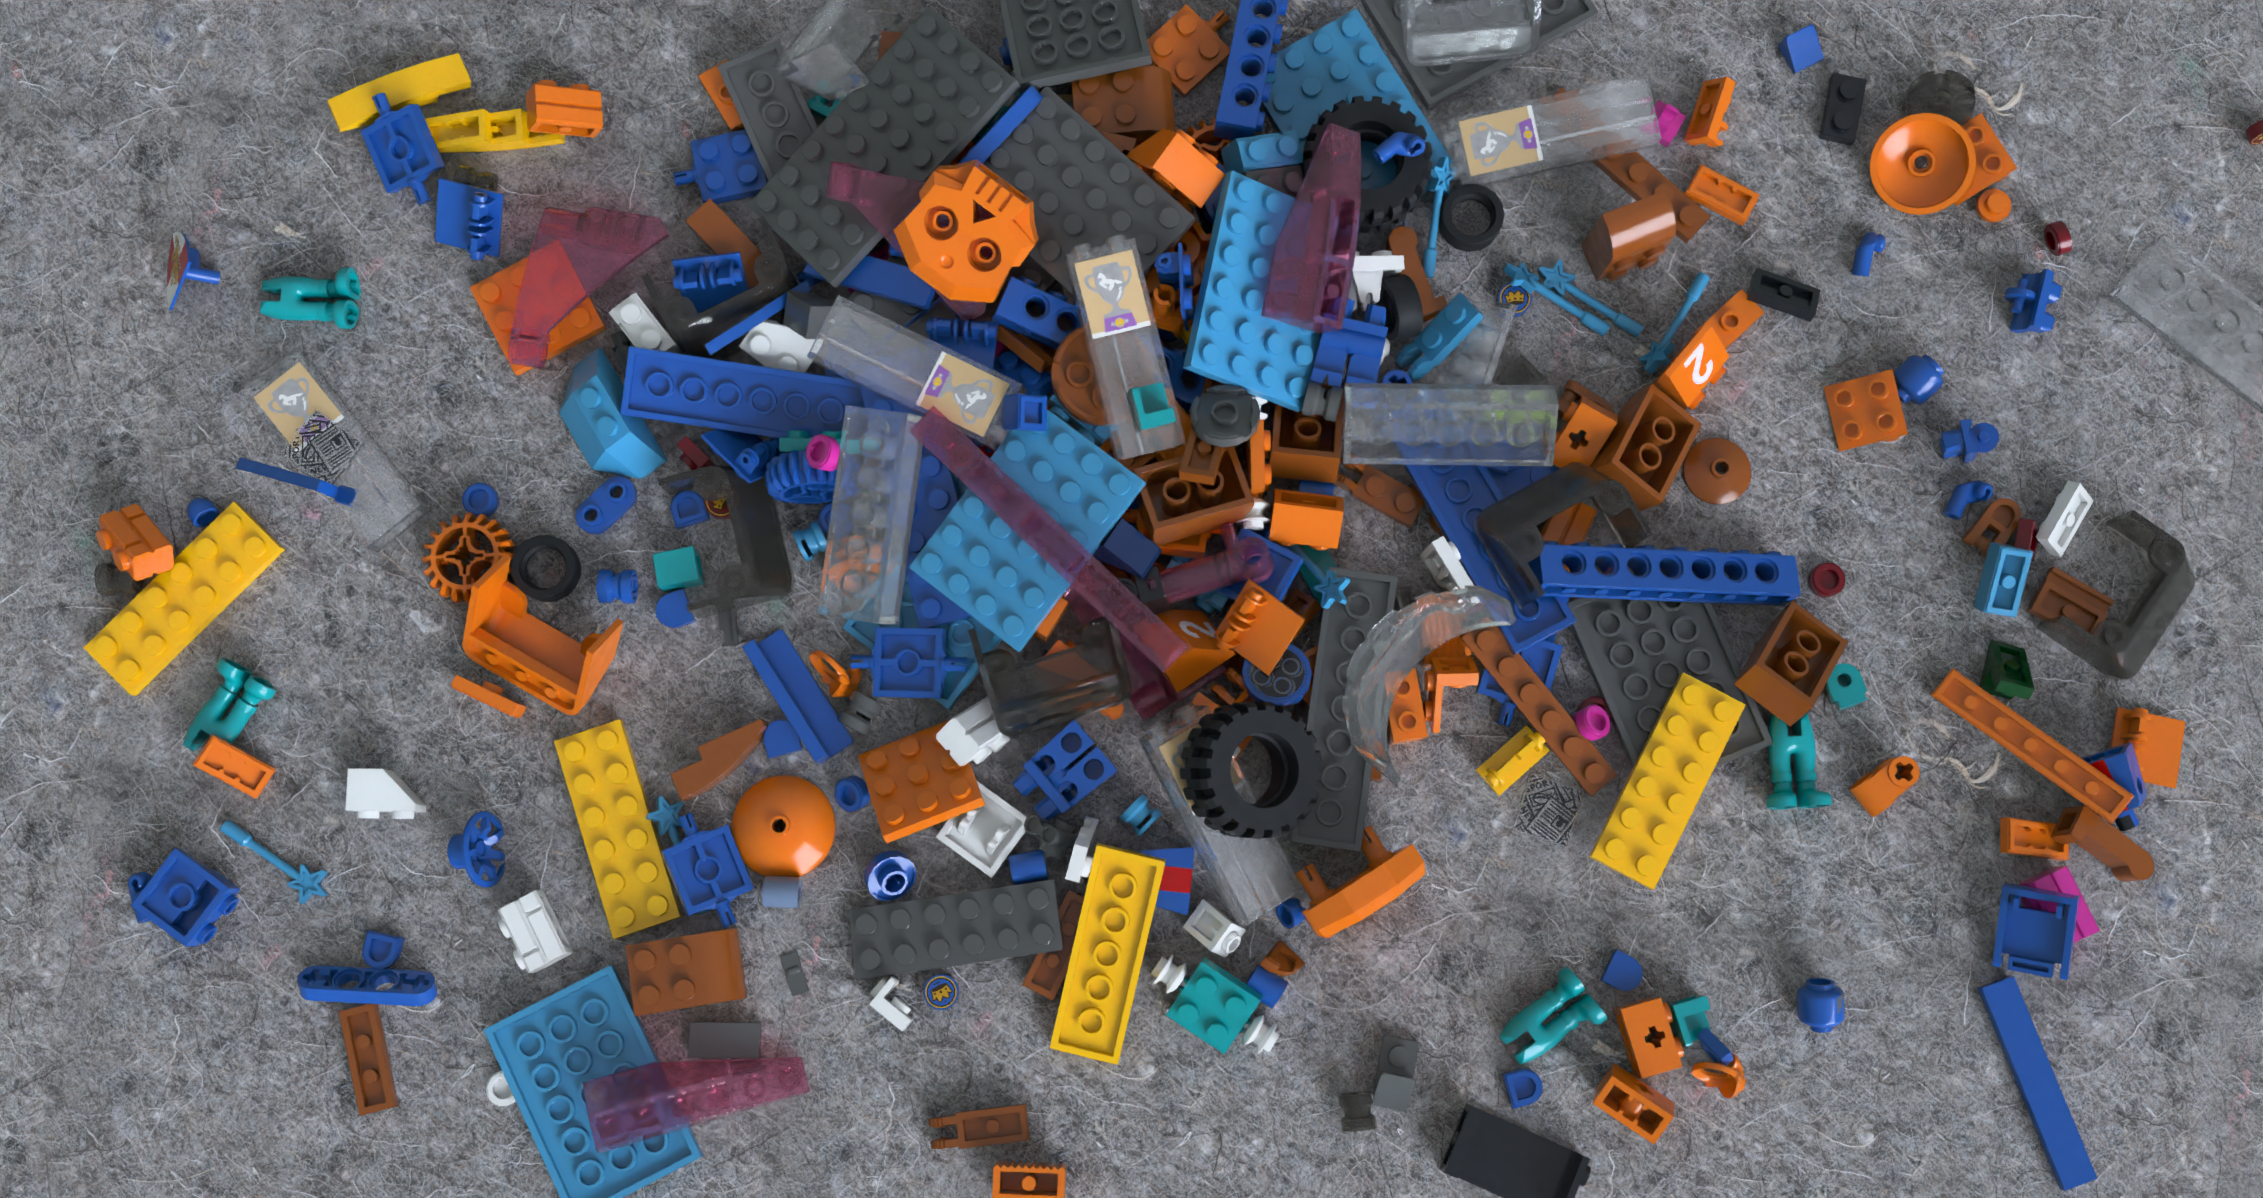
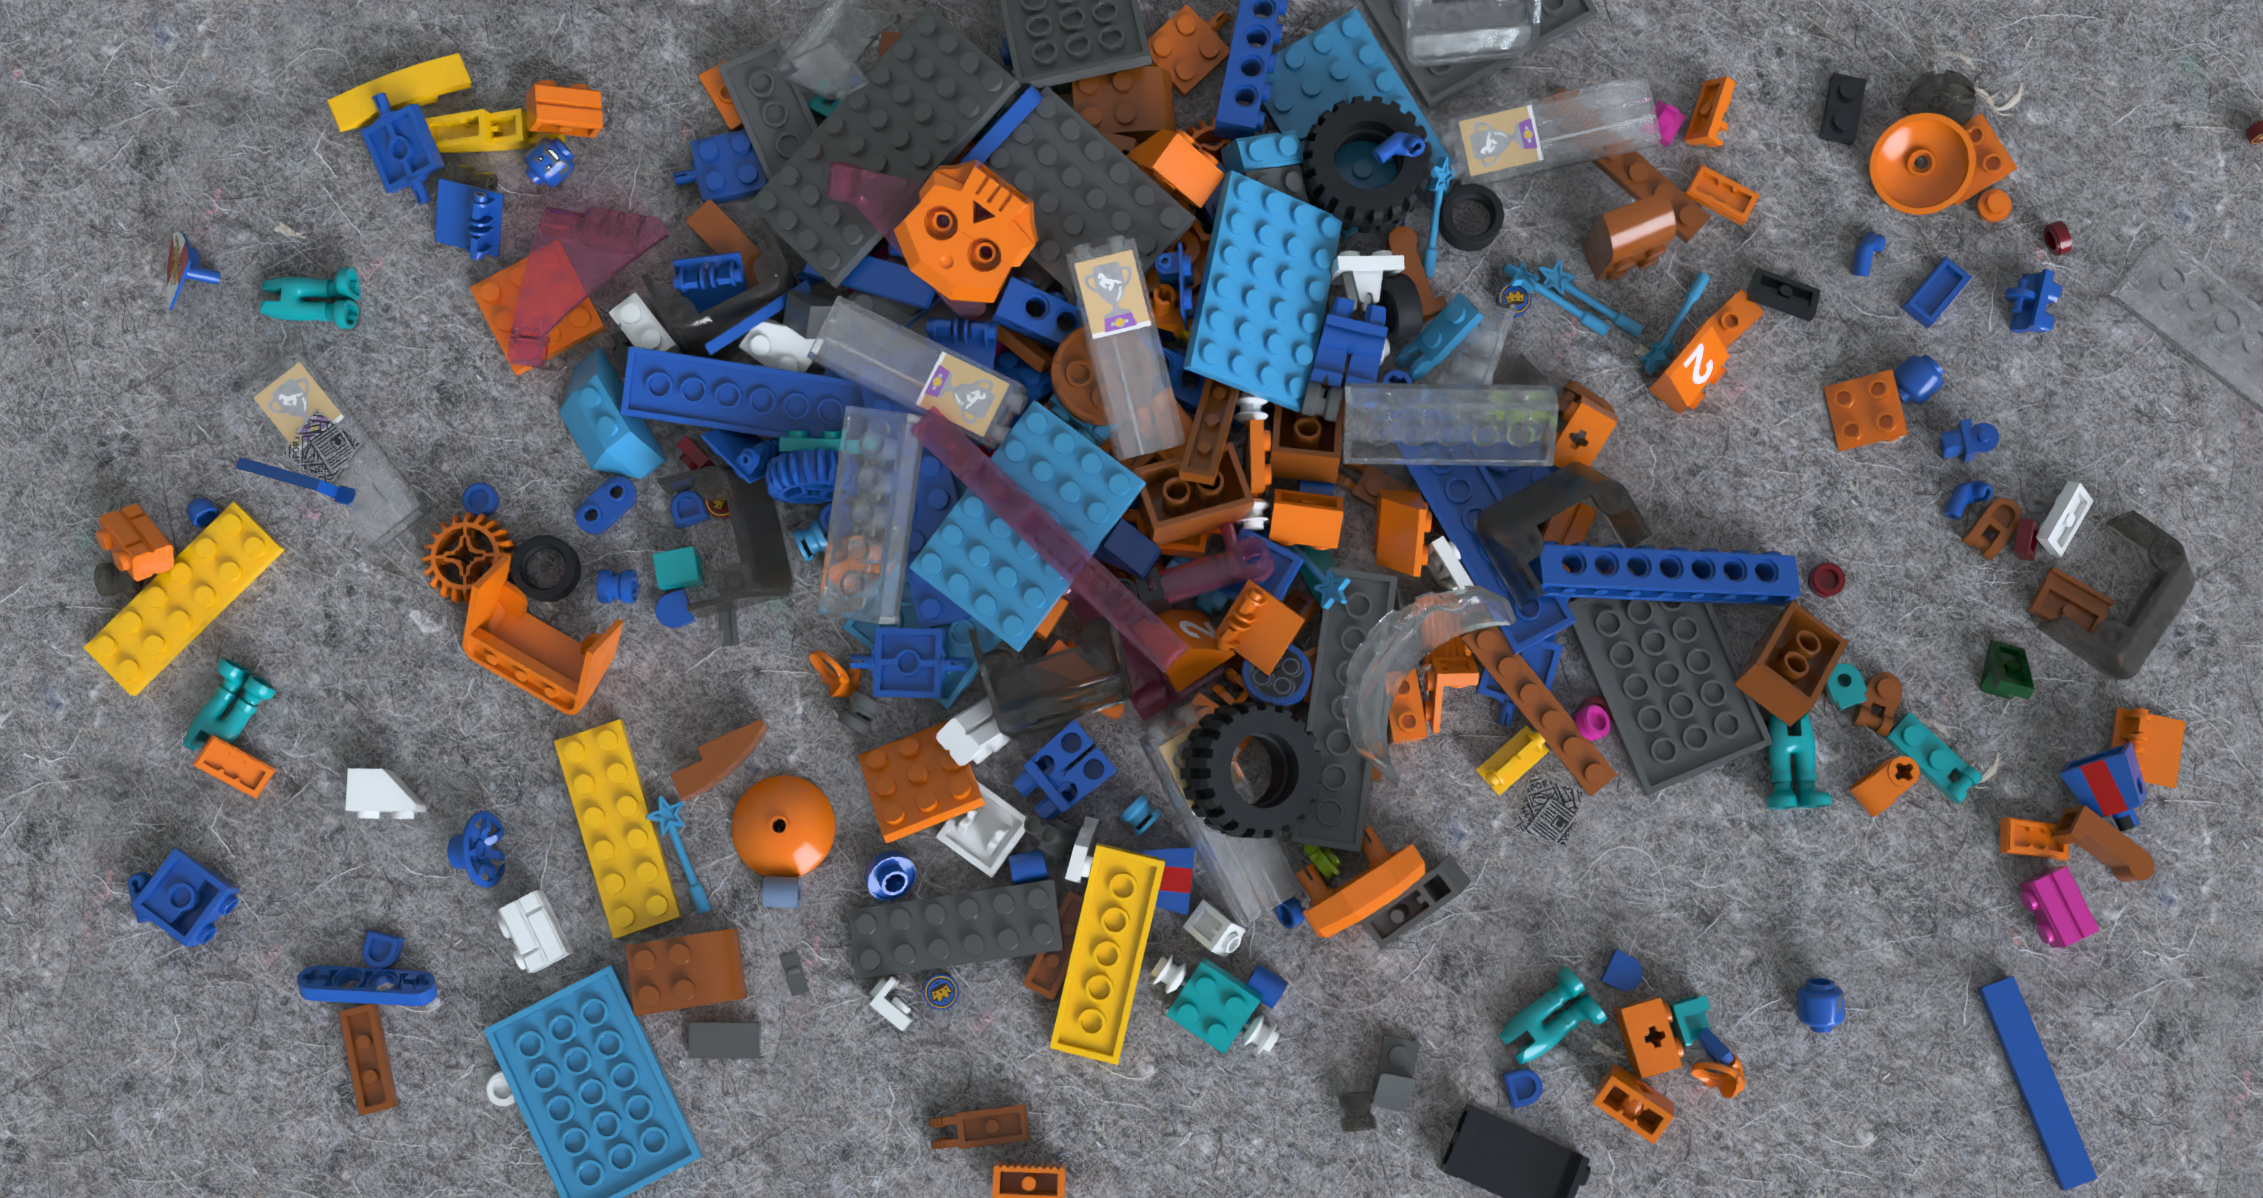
(305, 881): dark azure piece -> none
(488, 694): orange plate -> none
(549, 162): none -> blue head
(684, 1094): clear pink wedge -> none
(707, 870): blue plate -> none
(781, 739): blue tile -> none
(798, 696): blue panel -> none
(823, 452): dark pink tile -> none
(852, 793): blue tile -> none
(1024, 412): blue slope -> none
(1151, 406): teal panel -> none
(1224, 415): dark grey tile -> none
(1281, 960): dark orange tile -> none
(1319, 239): clear pink wedge -> none
(1324, 860): none -> lime plate
(1400, 531): none -> orange slope
(1434, 889): none -> dark grey slope
(1647, 446): dark orange brick -> none
(1667, 781): yellow plate -> none
(1706, 482): dark orange dish -> none
(1801, 49): blue slope -> none
(1885, 692): none -> dark orange plate
(1933, 757): none -> teal plate
(1936, 292): none -> blue tile
(2003, 579): dark azure slope -> none
(2032, 746): orange tile -> none
(2035, 936): blue container -> none

